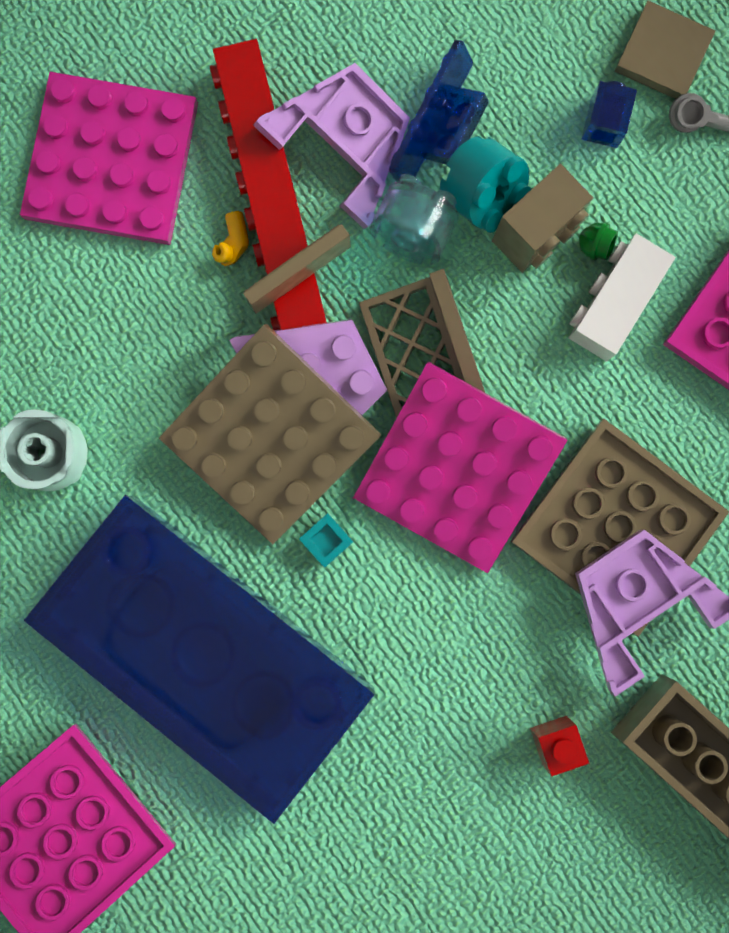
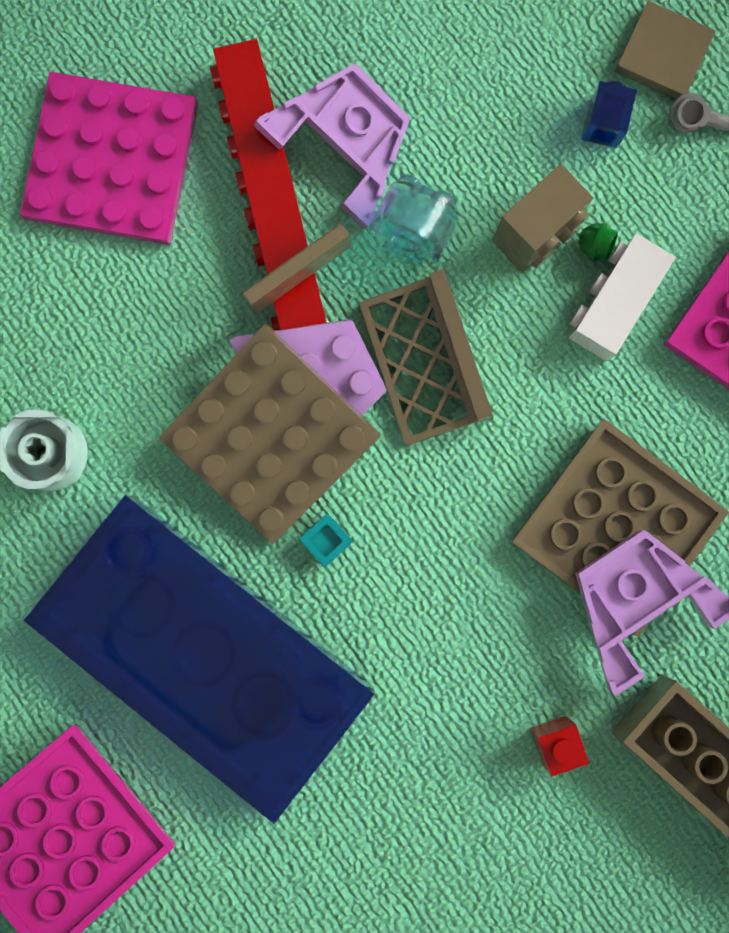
(235, 244): yellow arm -> none
(444, 117): clear blue bracket -> none
(459, 467): dark pink plate -> none
(485, 181): teal brick -> none

